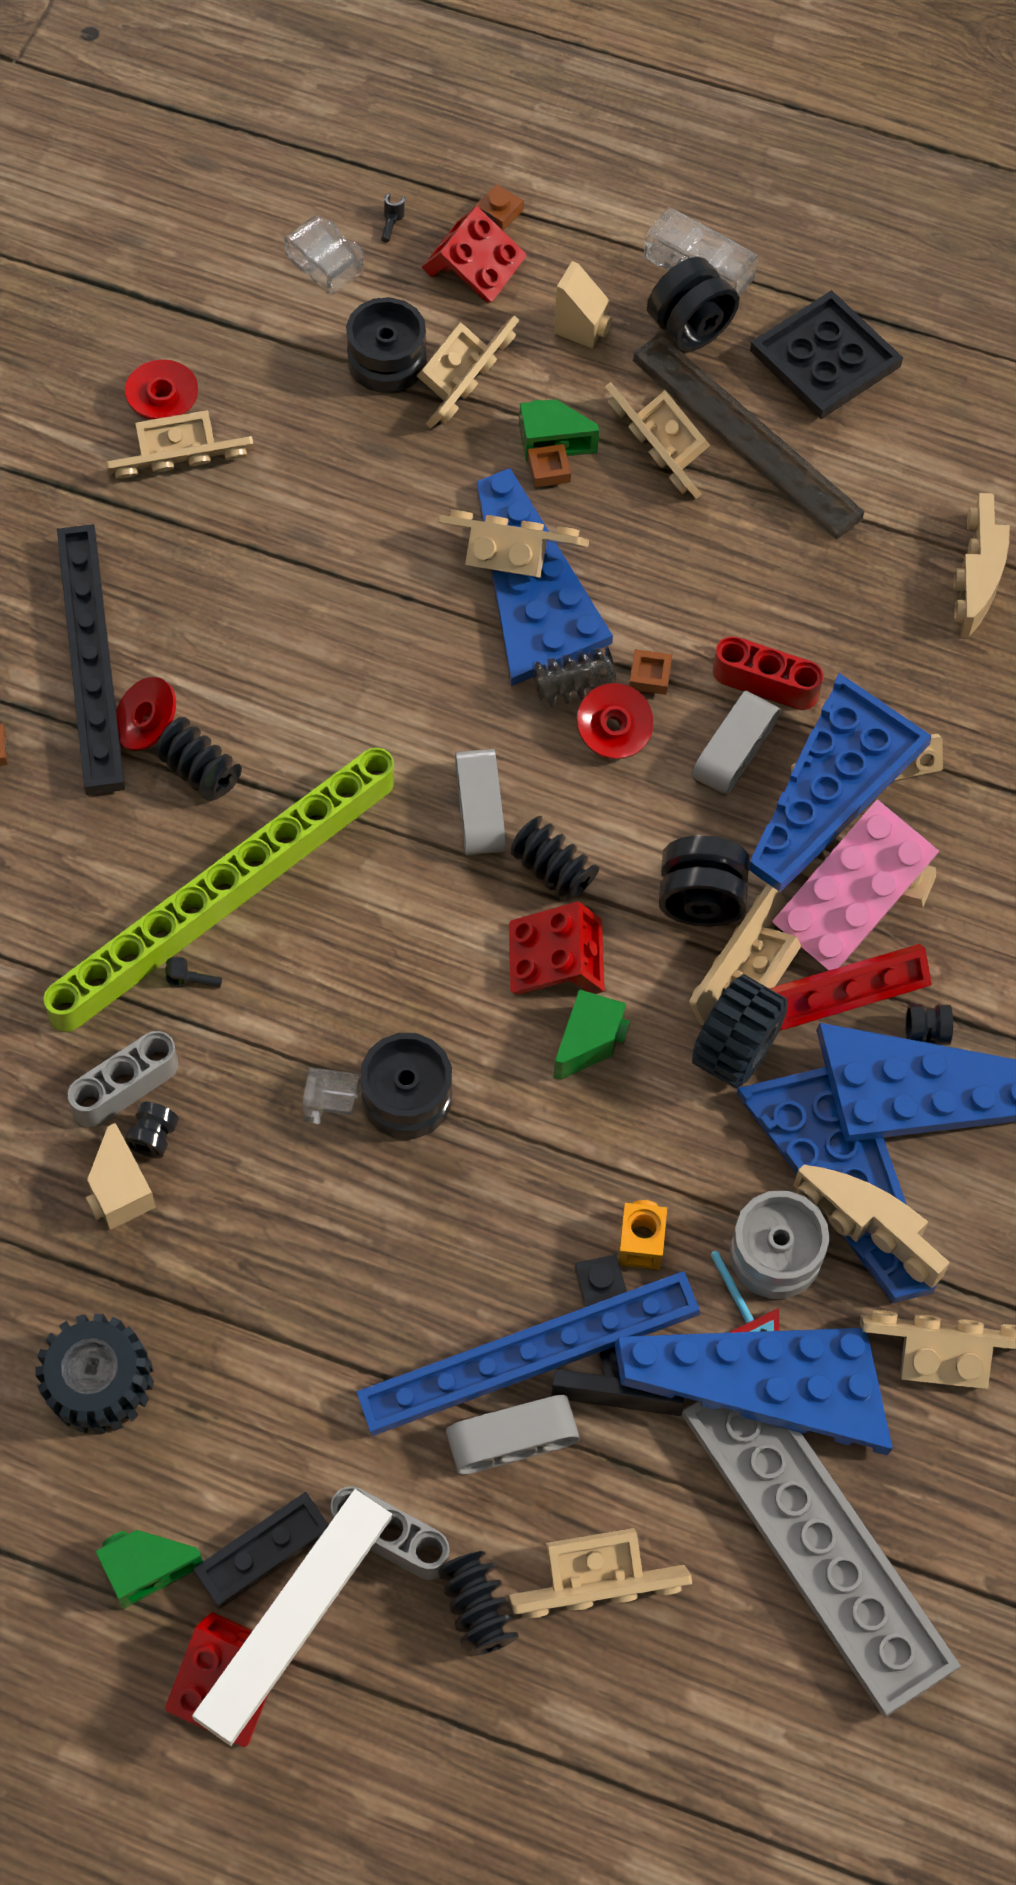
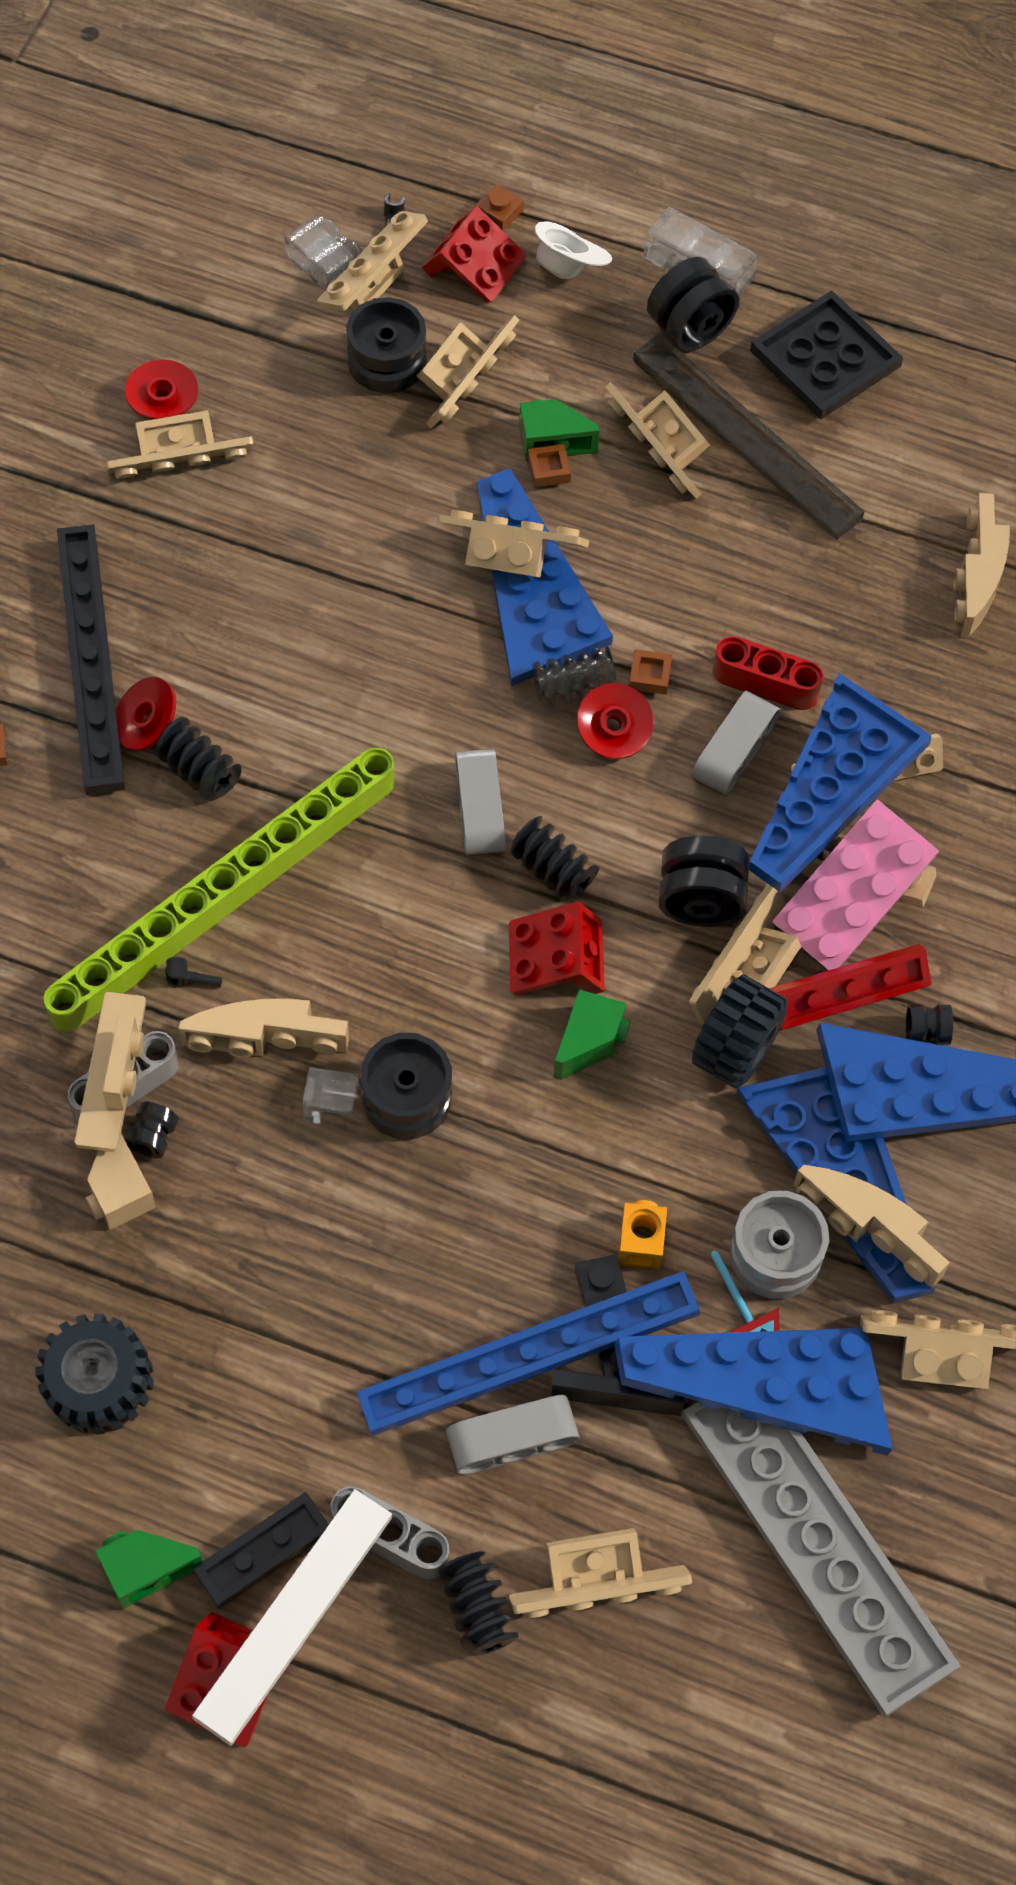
(111, 1072): none -> tan bracket
(247, 1026): none -> tan slope
(375, 267): none -> tan bracket
(565, 252): none -> white piece
(581, 308): tan slope -> none

